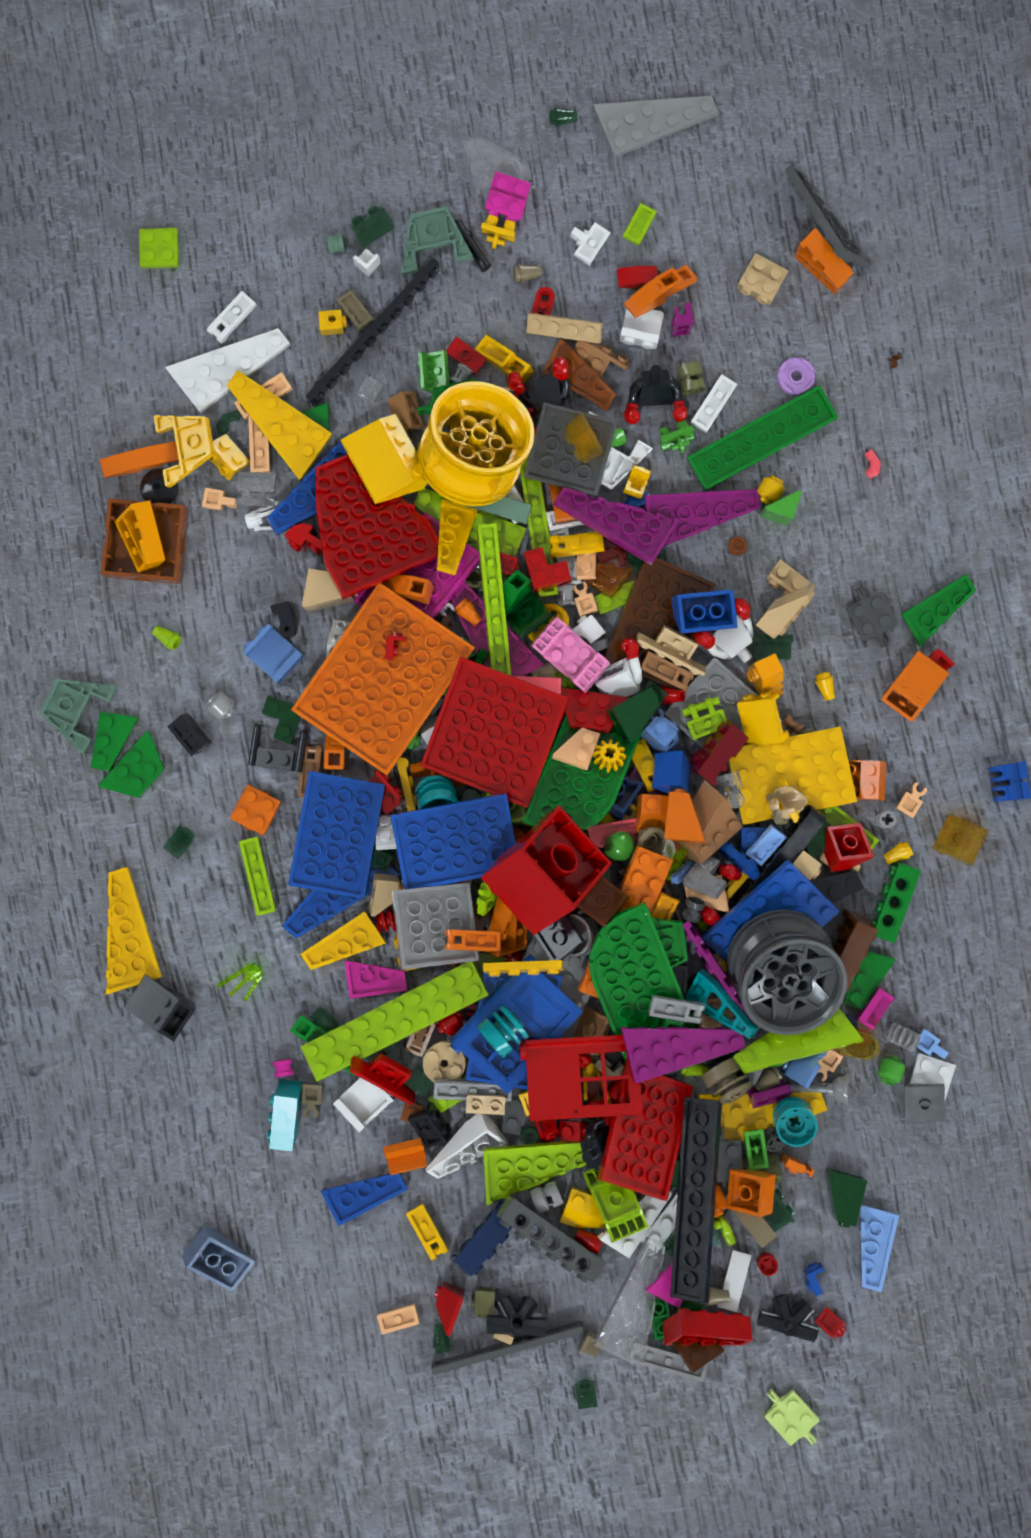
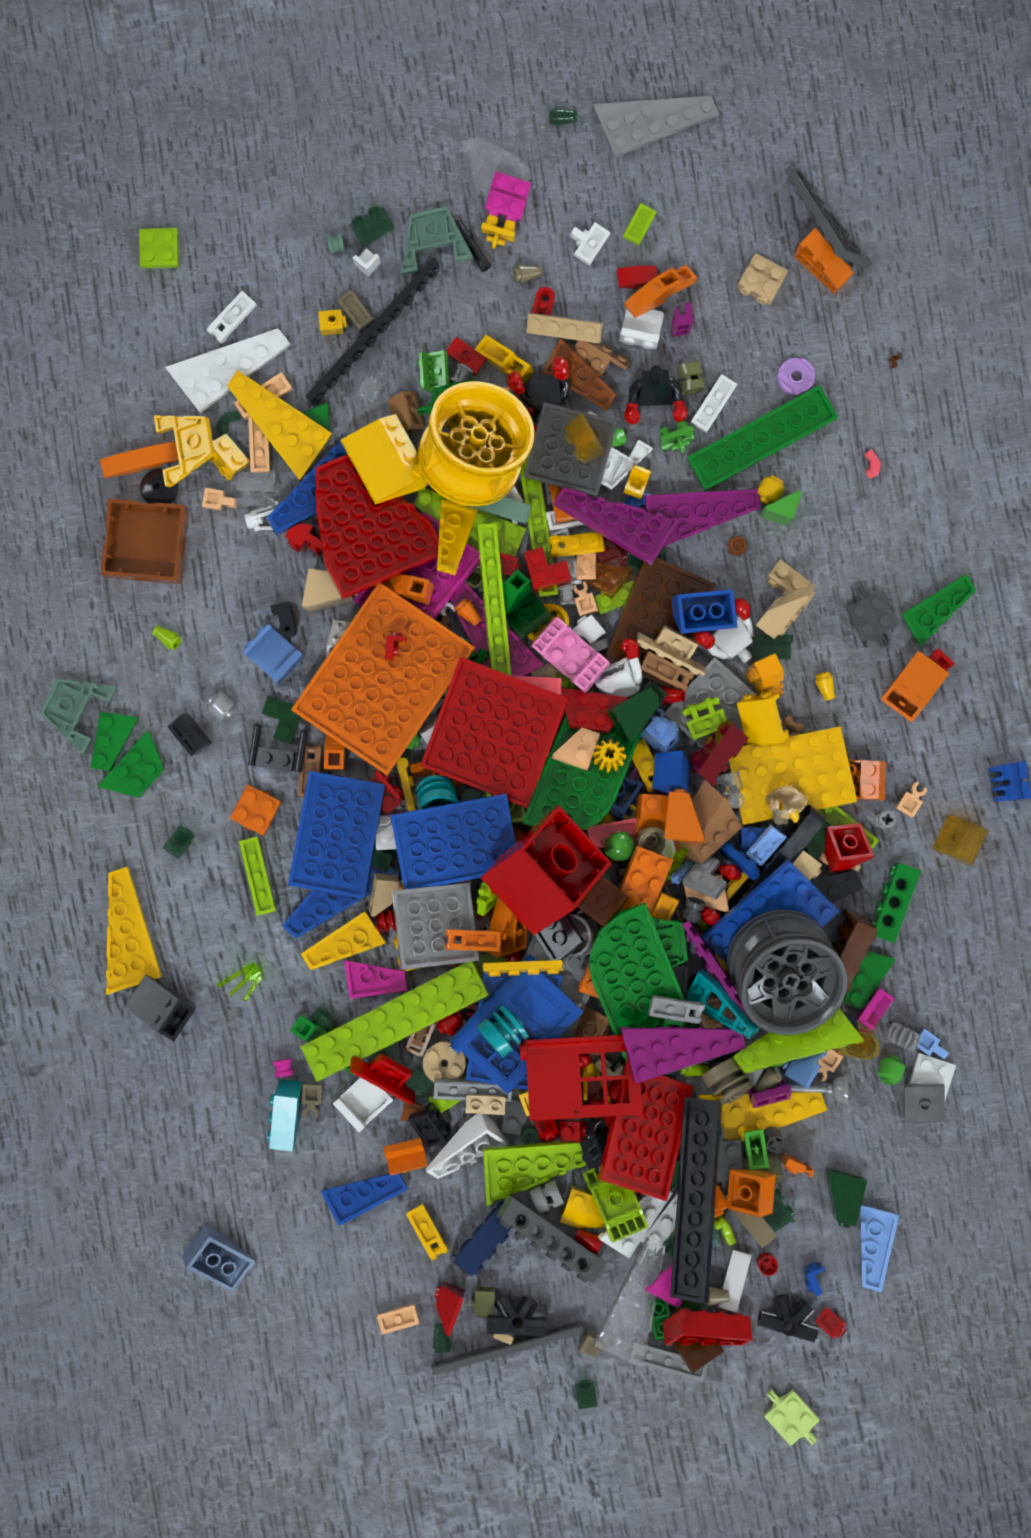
(141, 536): light orange wedge -> none
(795, 1131): teal wheel -> none
(898, 853): yellow cone -> none

